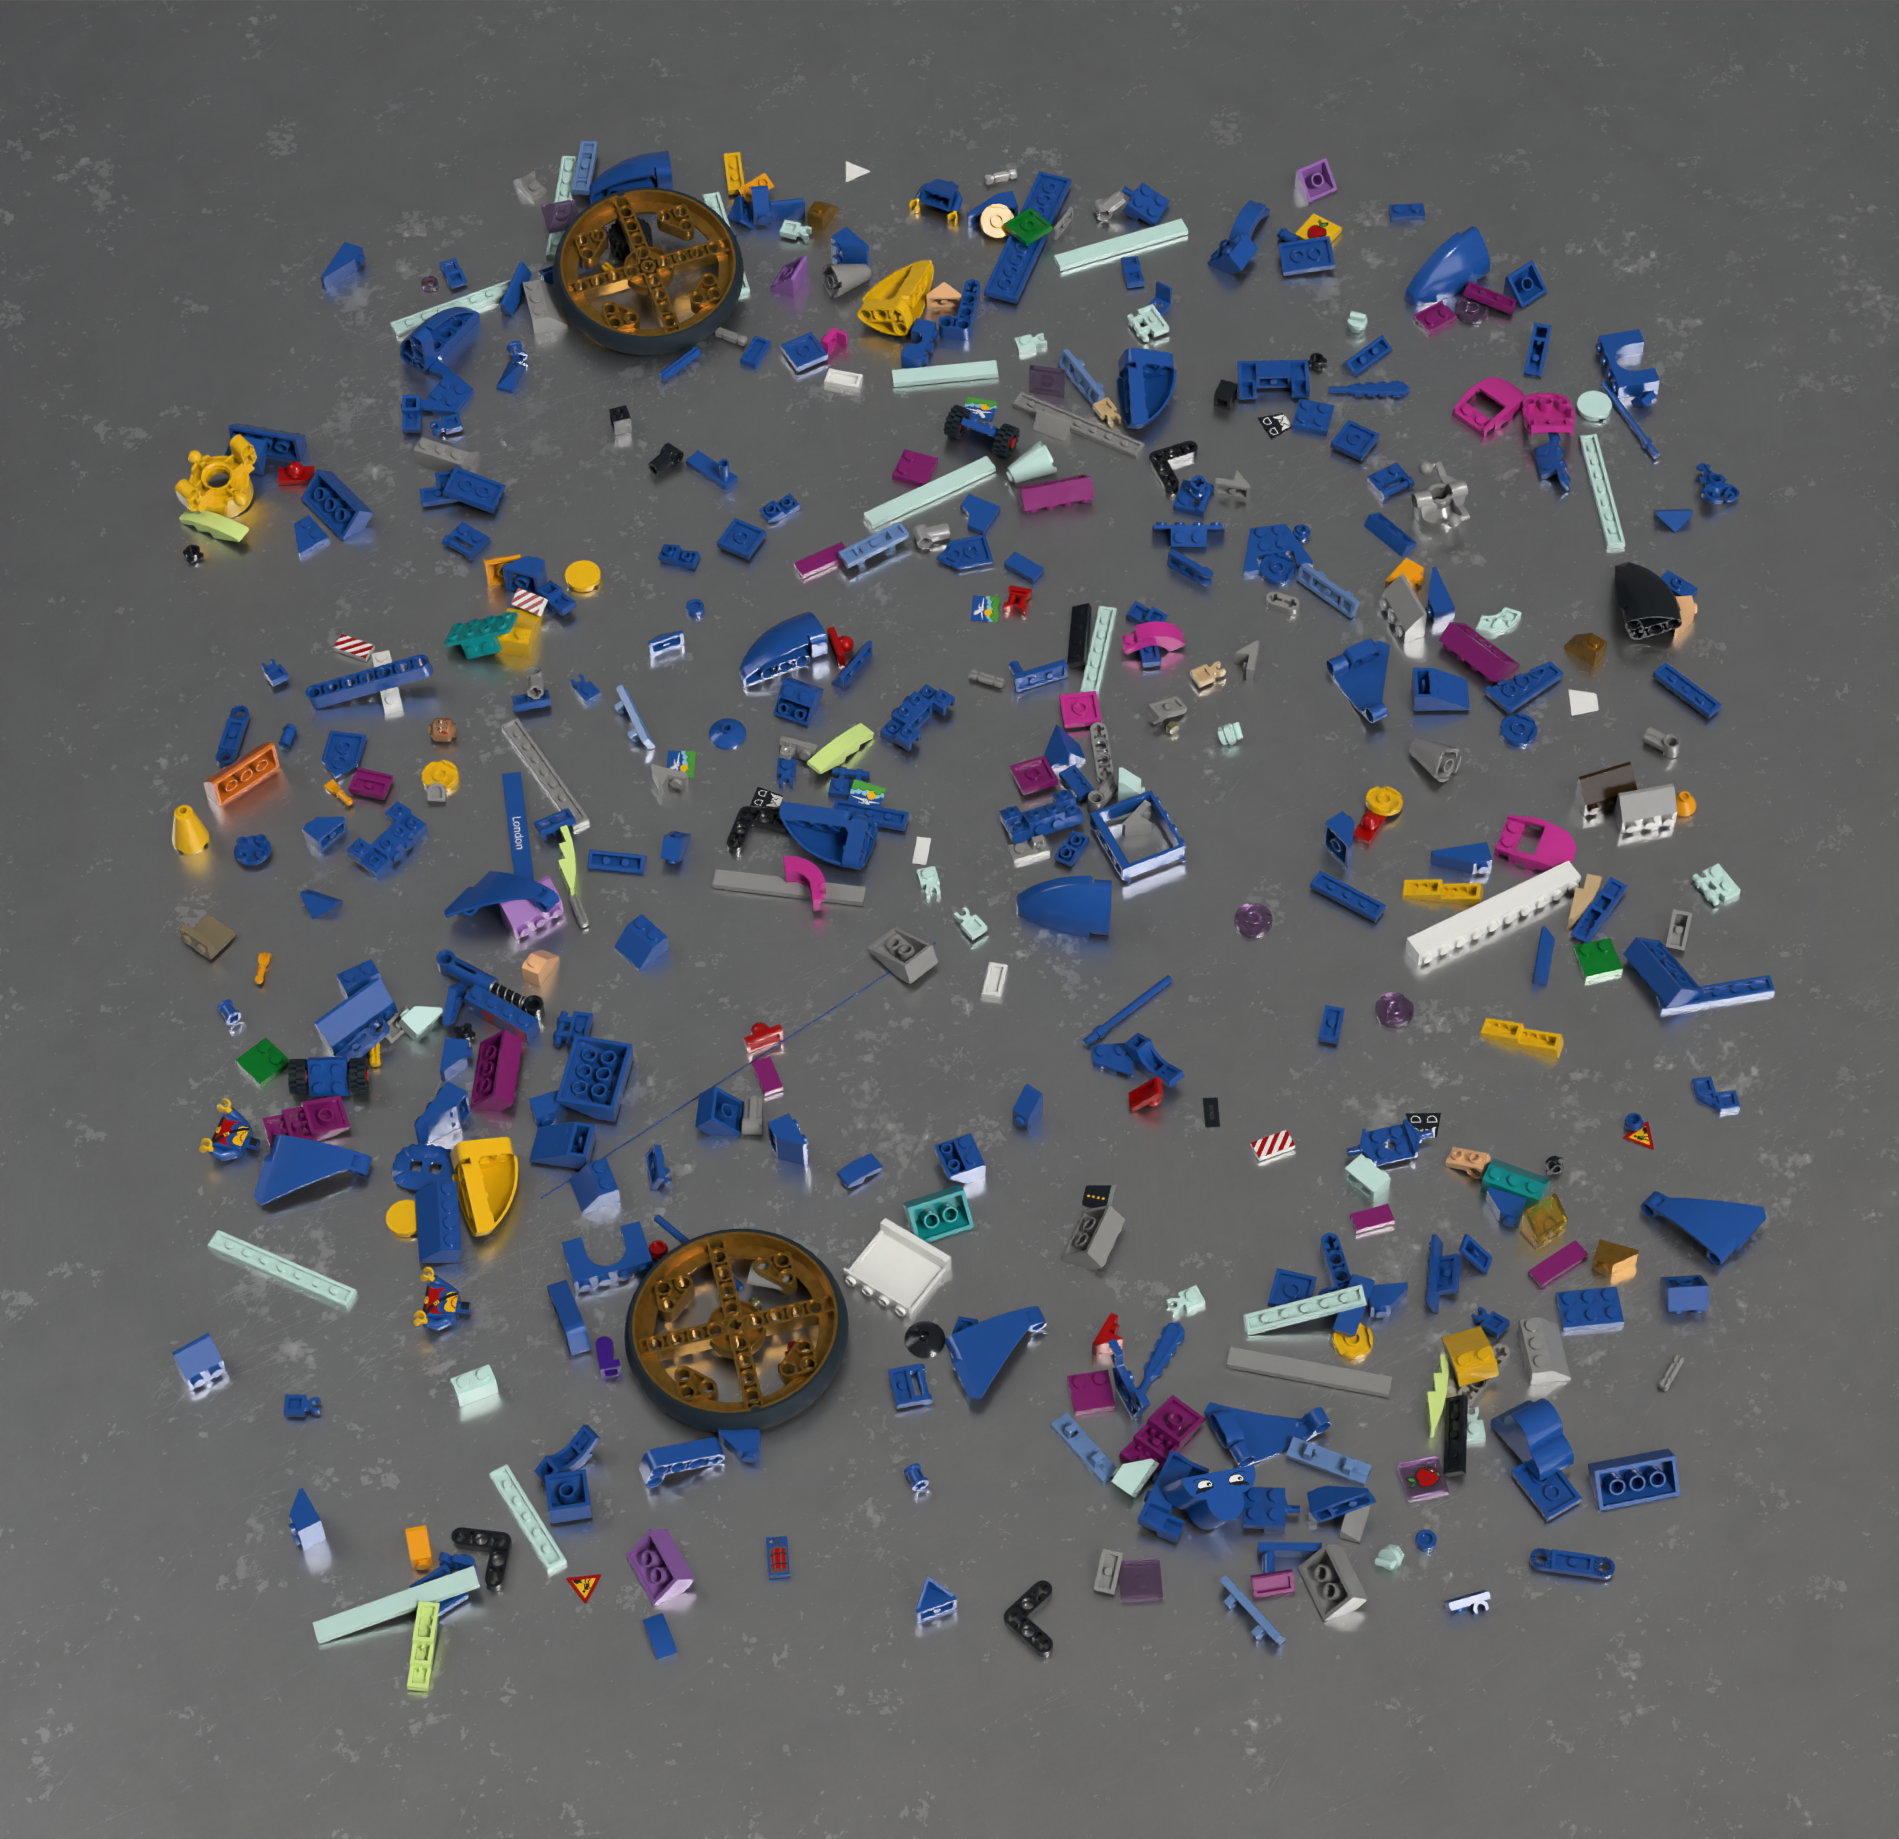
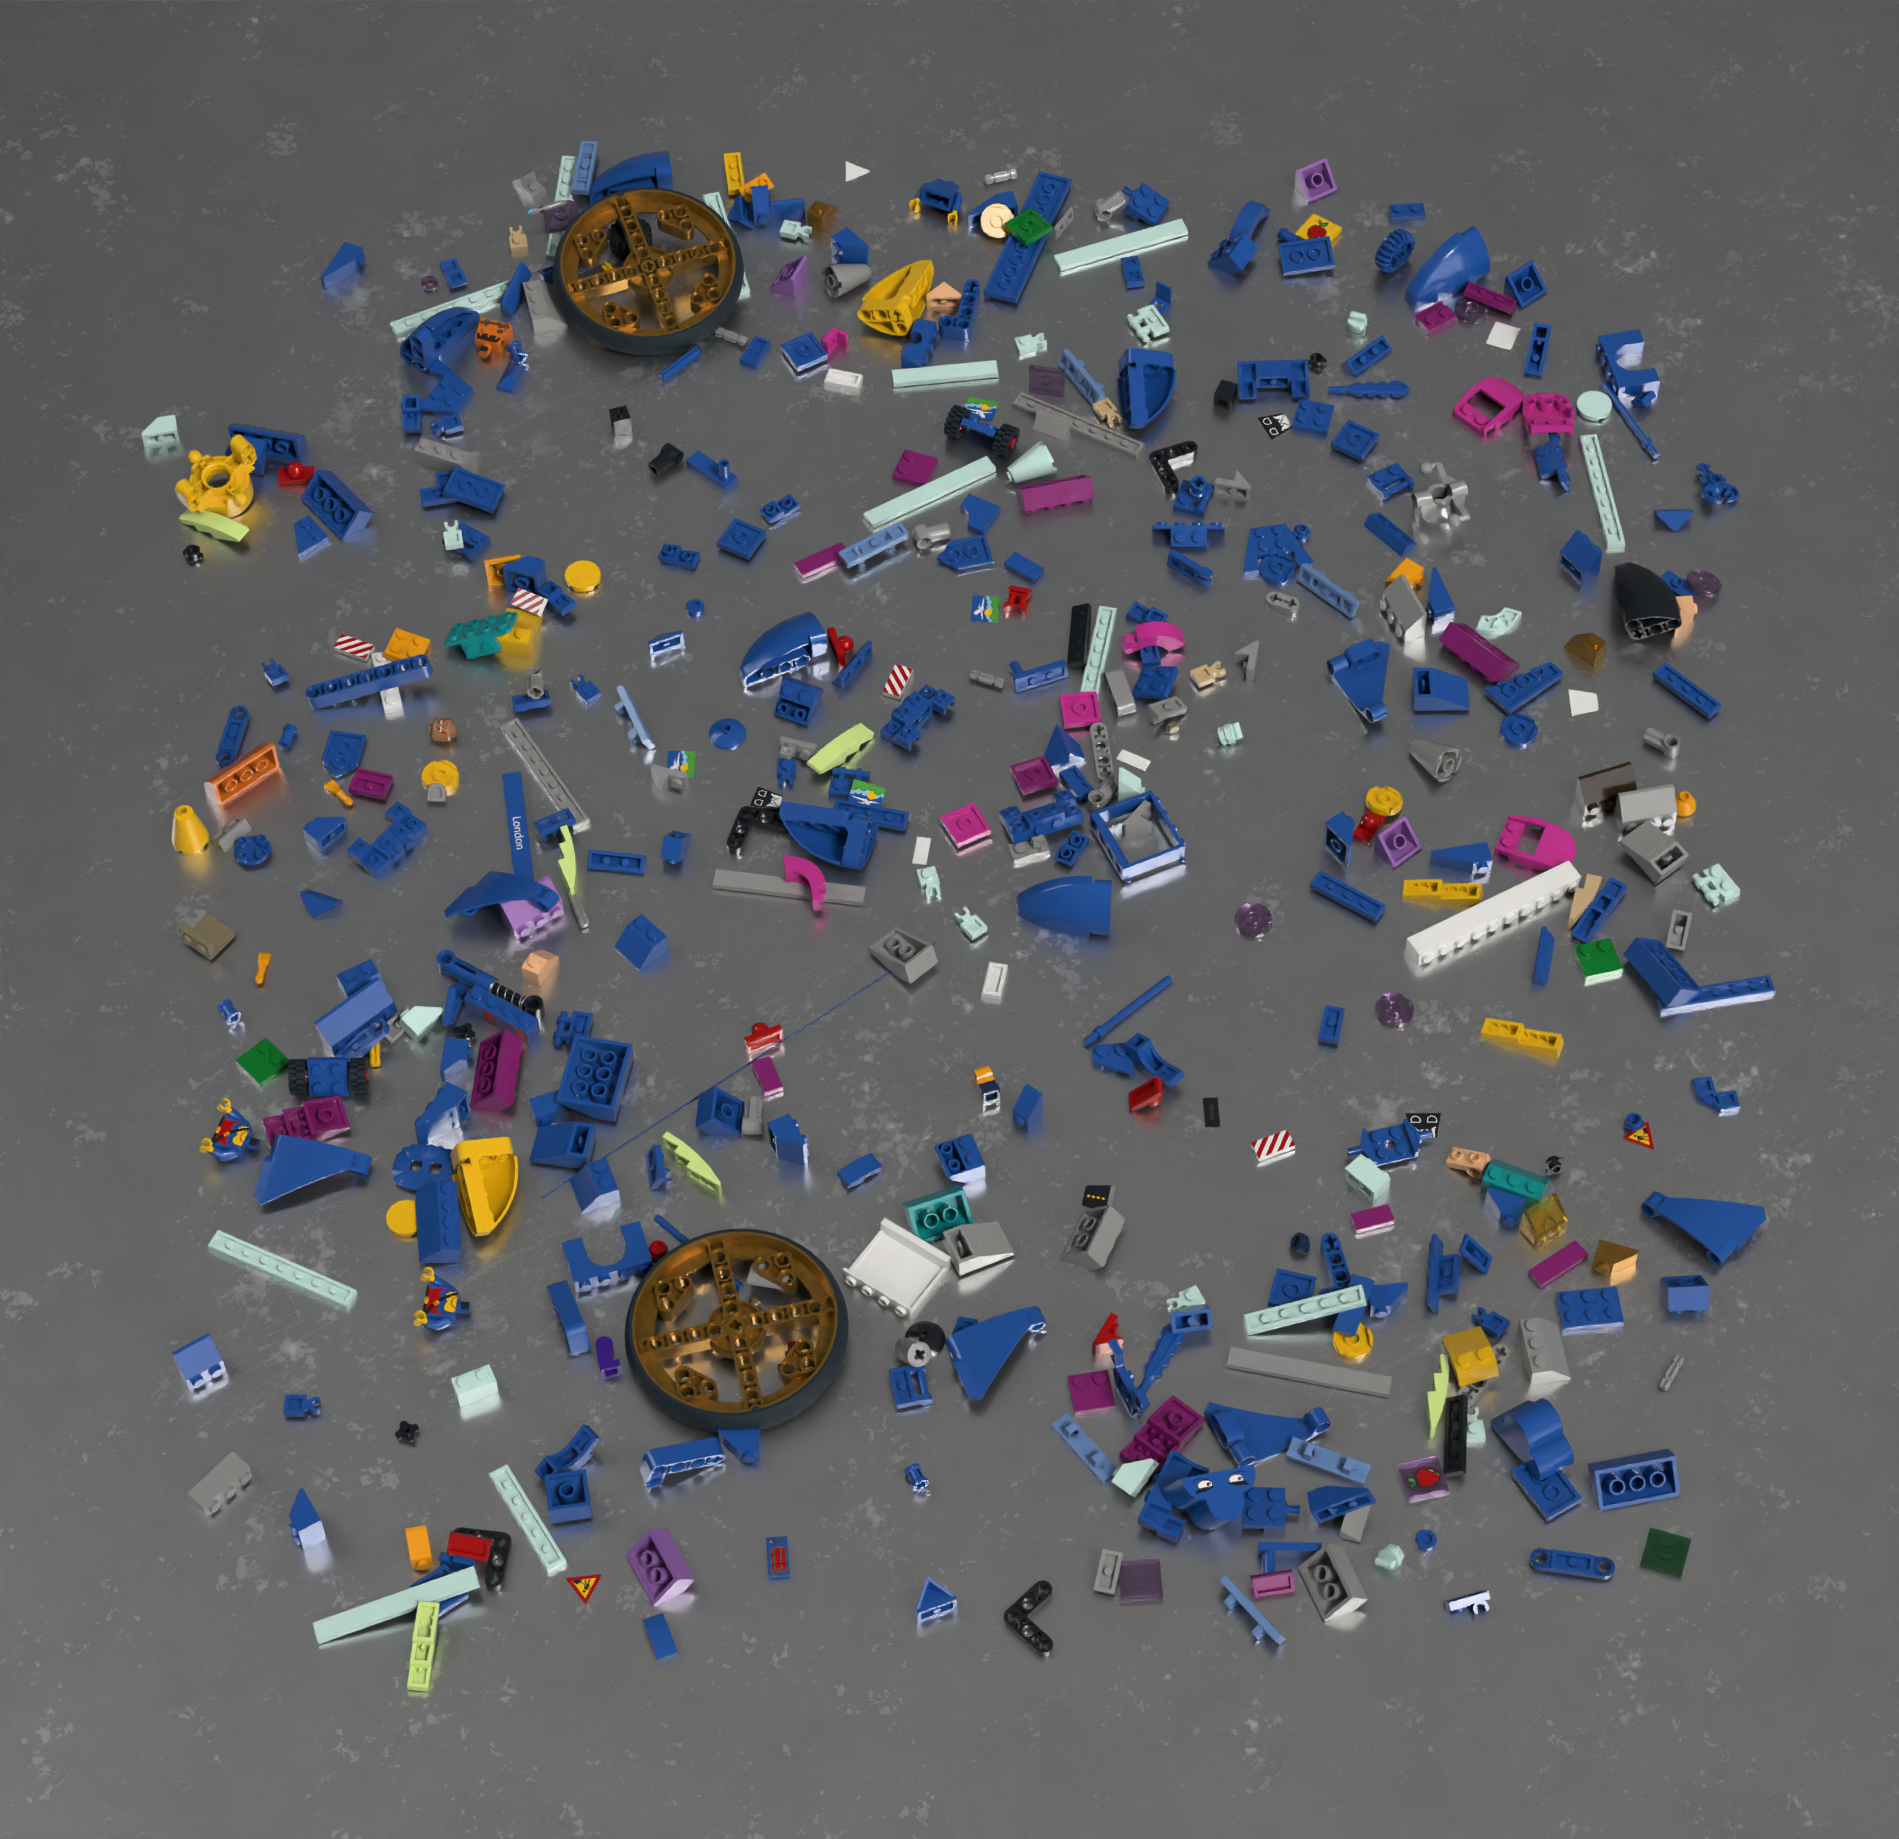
(161, 431): none -> light aqua slope
(219, 1484): none -> light grey brick
(229, 833): none -> light grey slope
(405, 645): none -> light orange plate
(407, 1437): none -> black plate
(453, 536): none -> light aqua plate
(469, 1546): none -> red tile
(492, 337): none -> orange torso
(517, 240): none -> tan plate
(536, 210): none -> light grey piece
(695, 1166): none -> yellowish green slope
(897, 682): none -> tile
(912, 1352): none -> light grey piece
(965, 825): none -> dark pink plate
(976, 1245): none -> light grey slope
(986, 1084): none -> leg
(1119, 692): none -> light grey beam
(1133, 760): none -> white sticker
(1155, 682): none -> blue plate
(1191, 1318): none -> blue slope
(1300, 1243): none -> dark blue tile
(1394, 251): none -> blue gear
(1396, 842): none -> medium lavender slope
(1503, 336): none -> white sticker
(1581, 558): none -> blue slope
(1654, 851): none -> light grey slope
(1665, 1552): none -> clear green tile
(1703, 583): none -> clear purple tile

